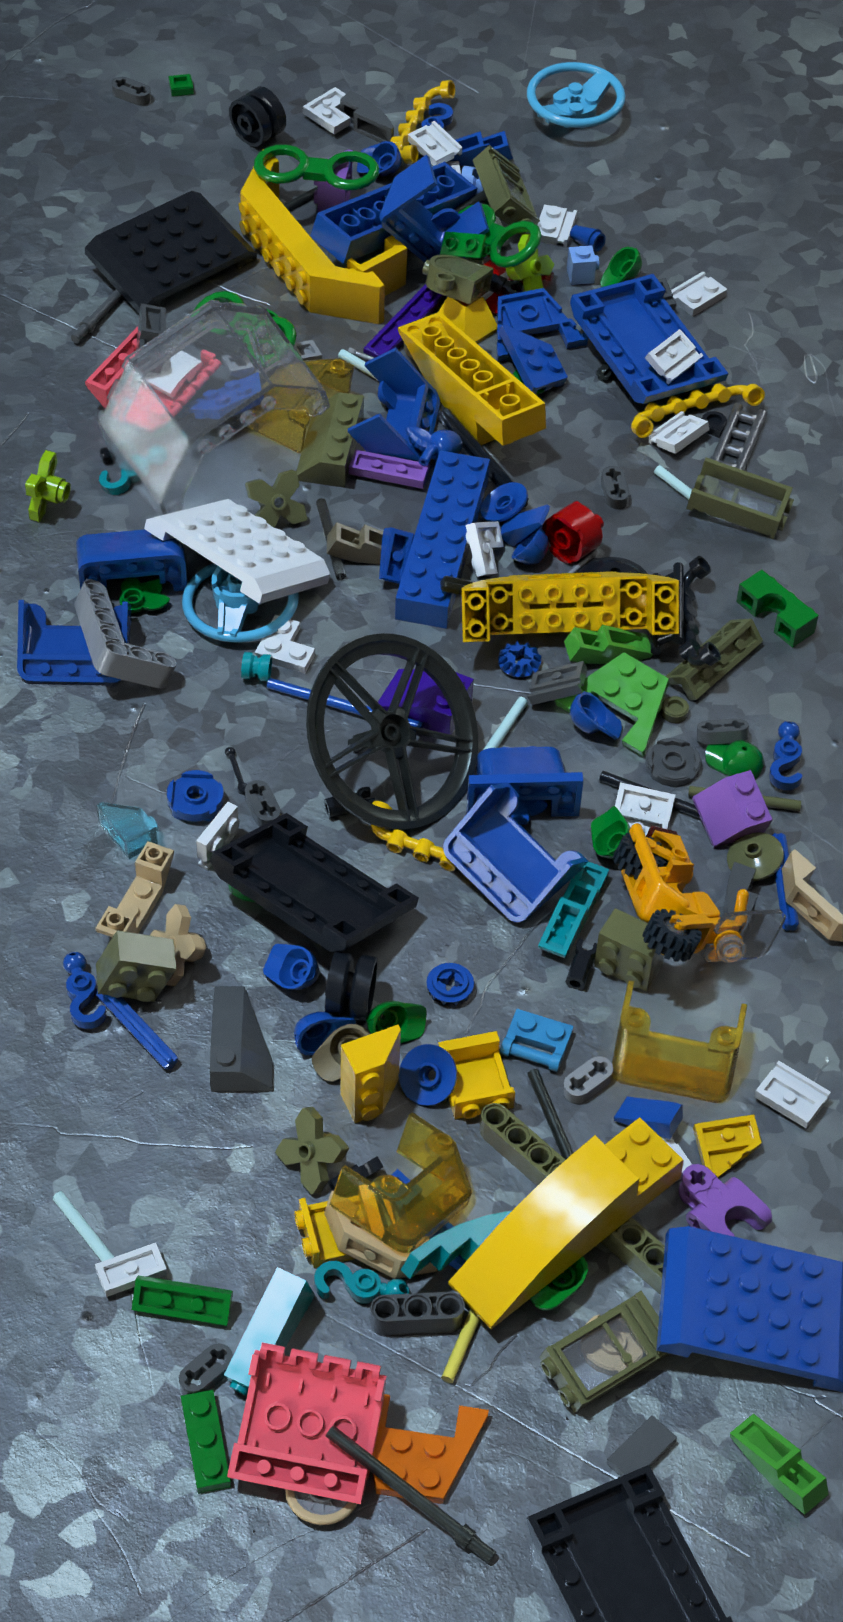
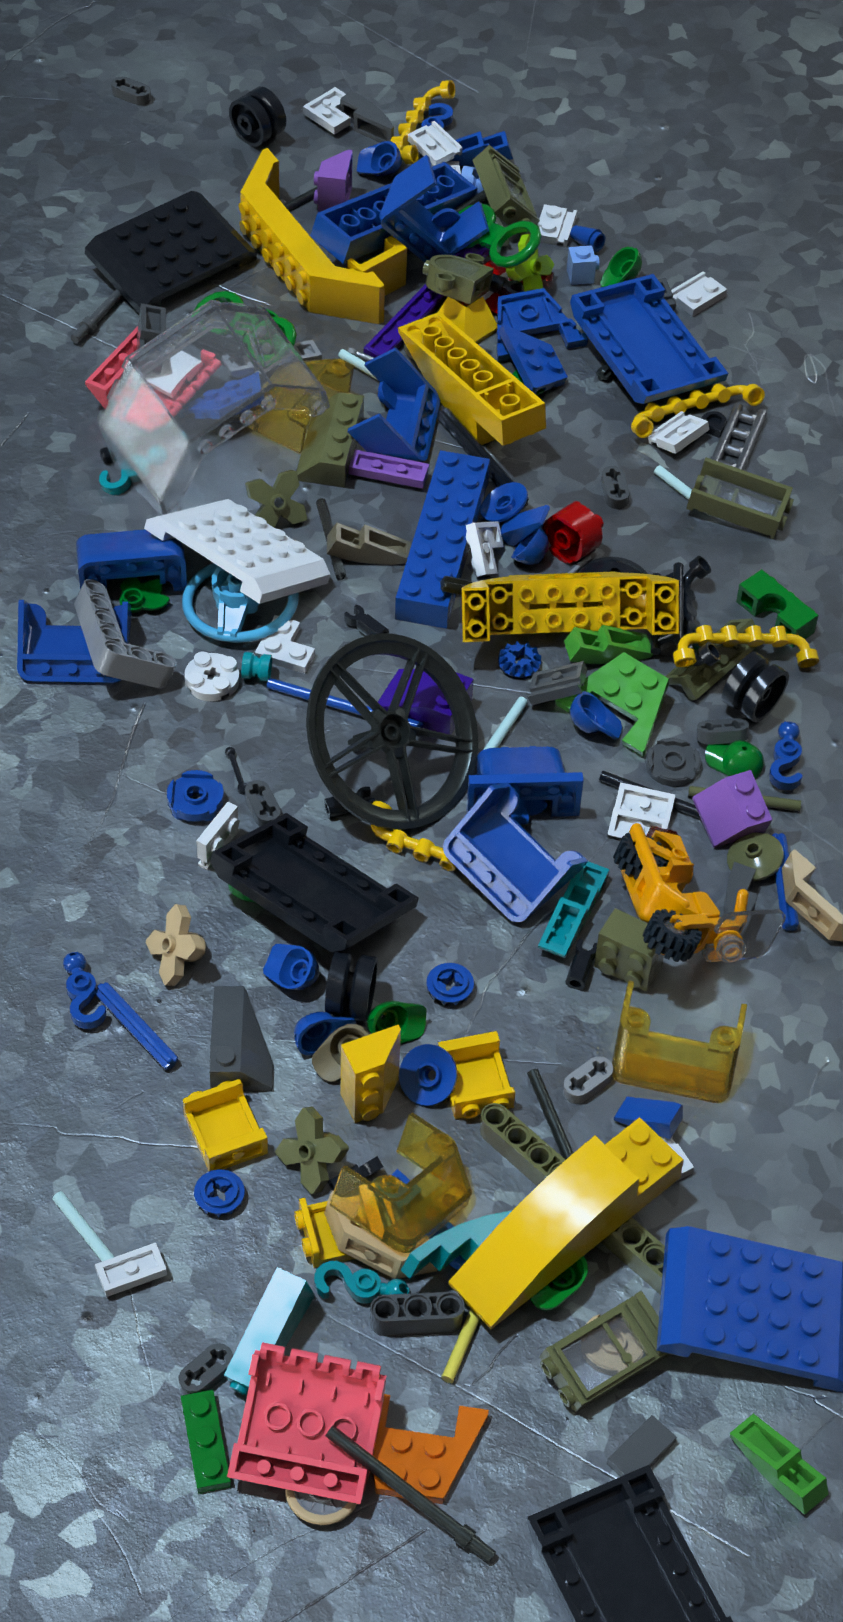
(46, 487): lime plant -> none
(127, 827): clear light blue slope -> none
(135, 966): olive brick -> none
(140, 899): tan slope -> none
(181, 85): green tile -> none
(182, 1300): green plate -> none
(211, 664): none -> white plate
(224, 1126): none -> yellow panel
(224, 1181): none -> blue gear
(316, 168): green bar -> none
(364, 623): none -> black bar
(394, 554): blue slope -> none
(432, 443): blue piece -> none
(465, 245): green hinge -> none
(538, 1033): dark azure plate -> none
(578, 103): medium azure piece -> none
(608, 831): green cap -> none
(673, 356): white plate -> none
(674, 709): olive tile -> none
(718, 1202): medium lavender piece -> none
(726, 1142): yellow wing -> none
(753, 637): none -> yellow bar
(755, 686): none -> black wheel
(792, 1094): white plate -> none

